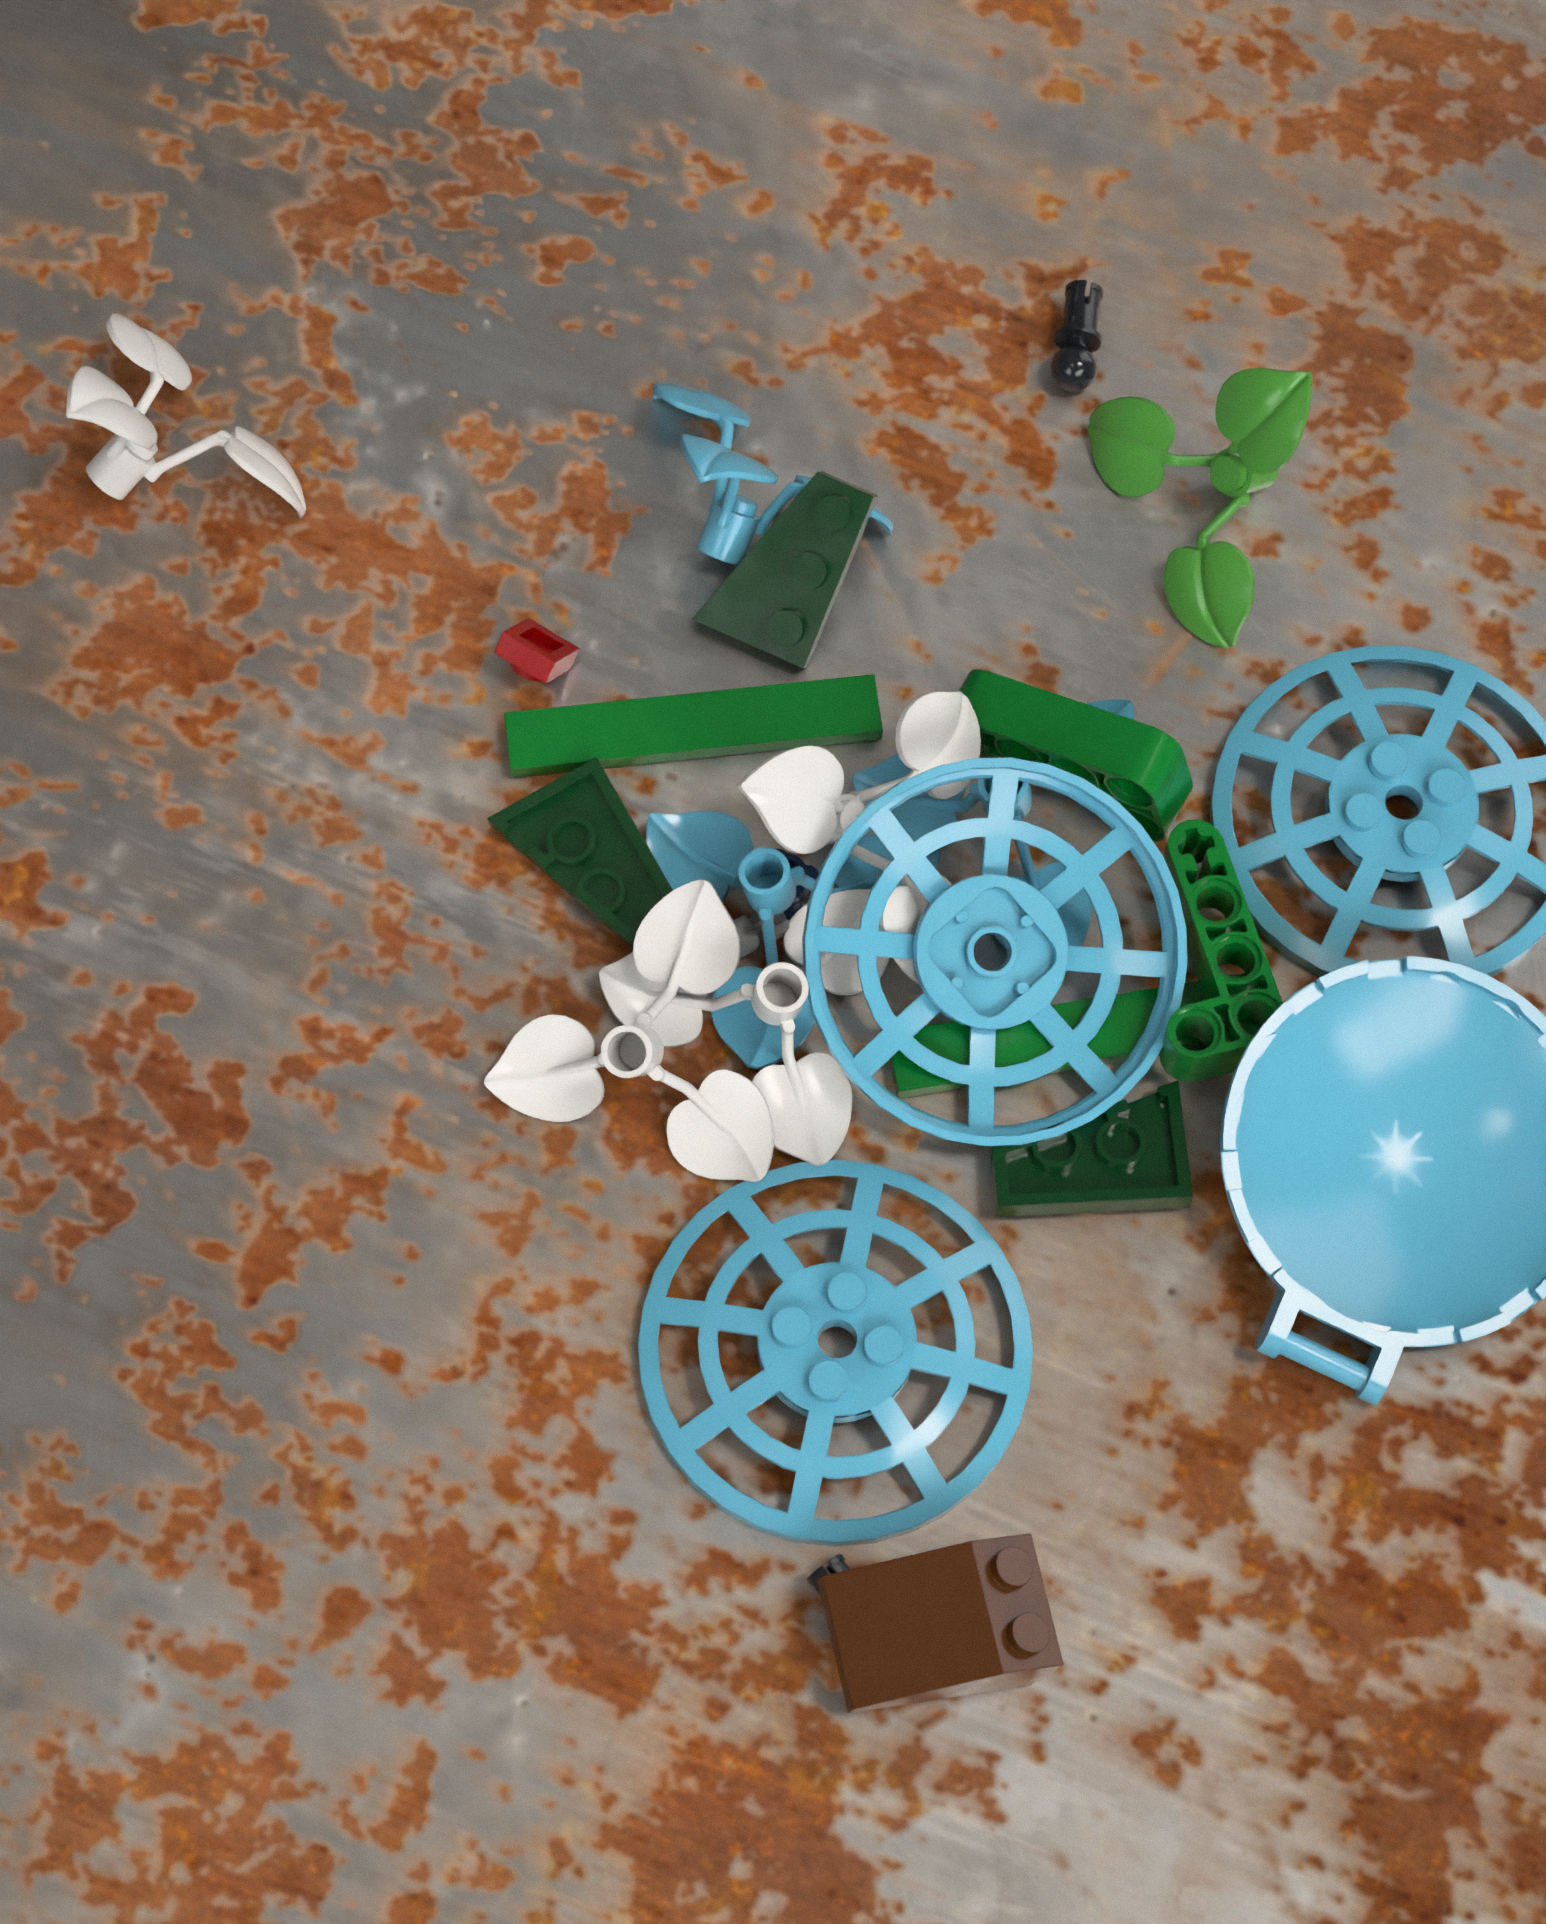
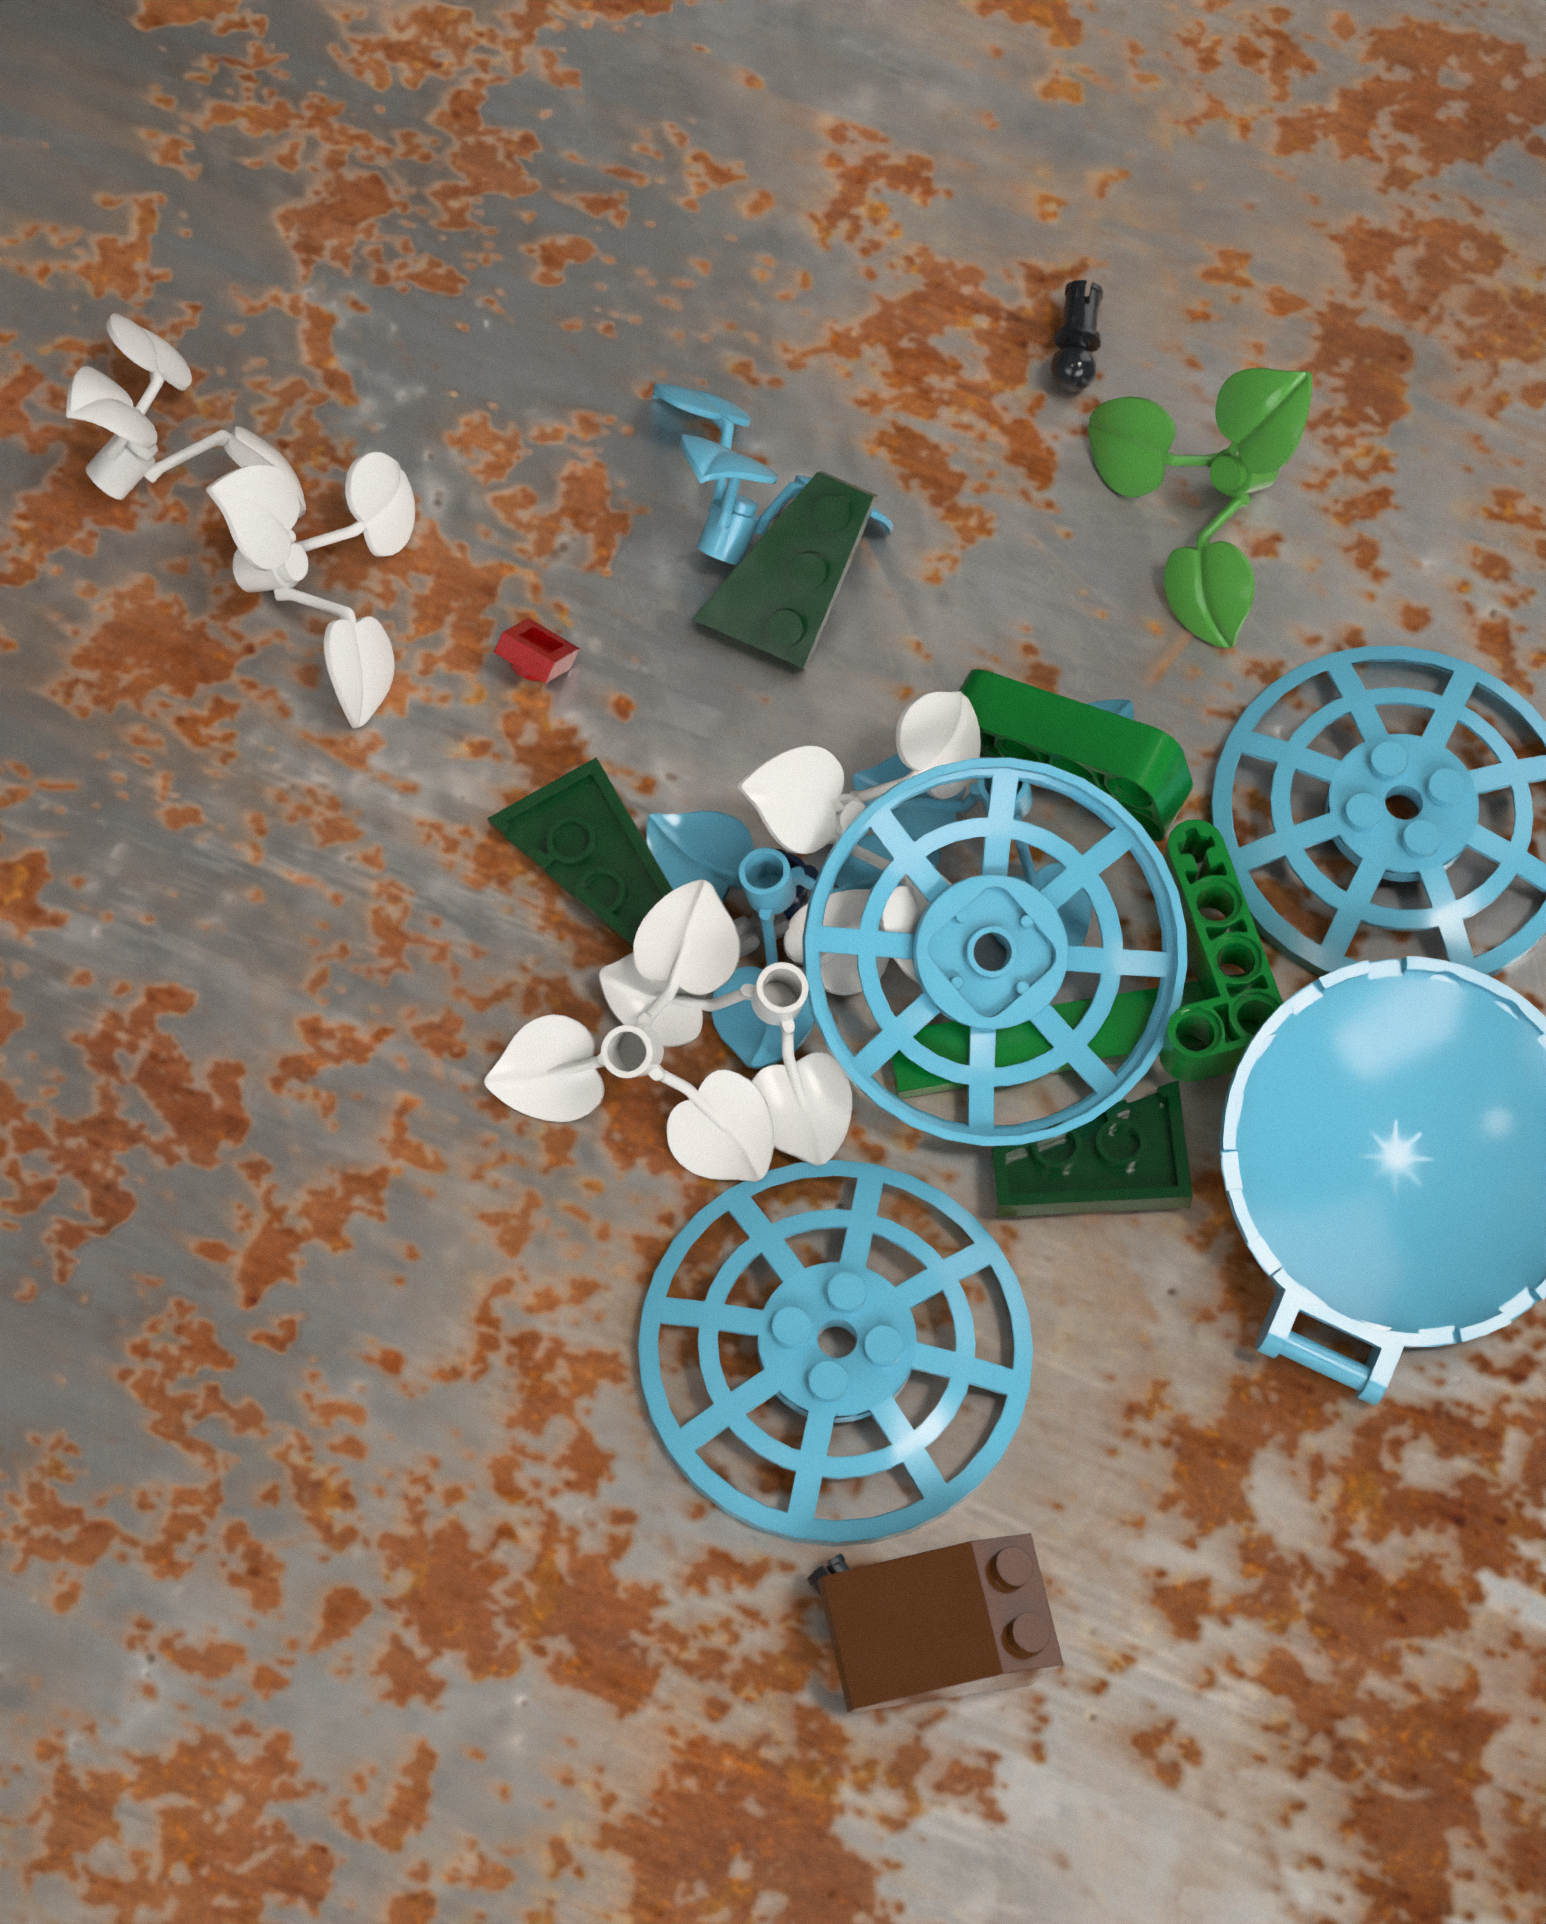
(260, 514): none -> white plant
(693, 725): green tile -> none

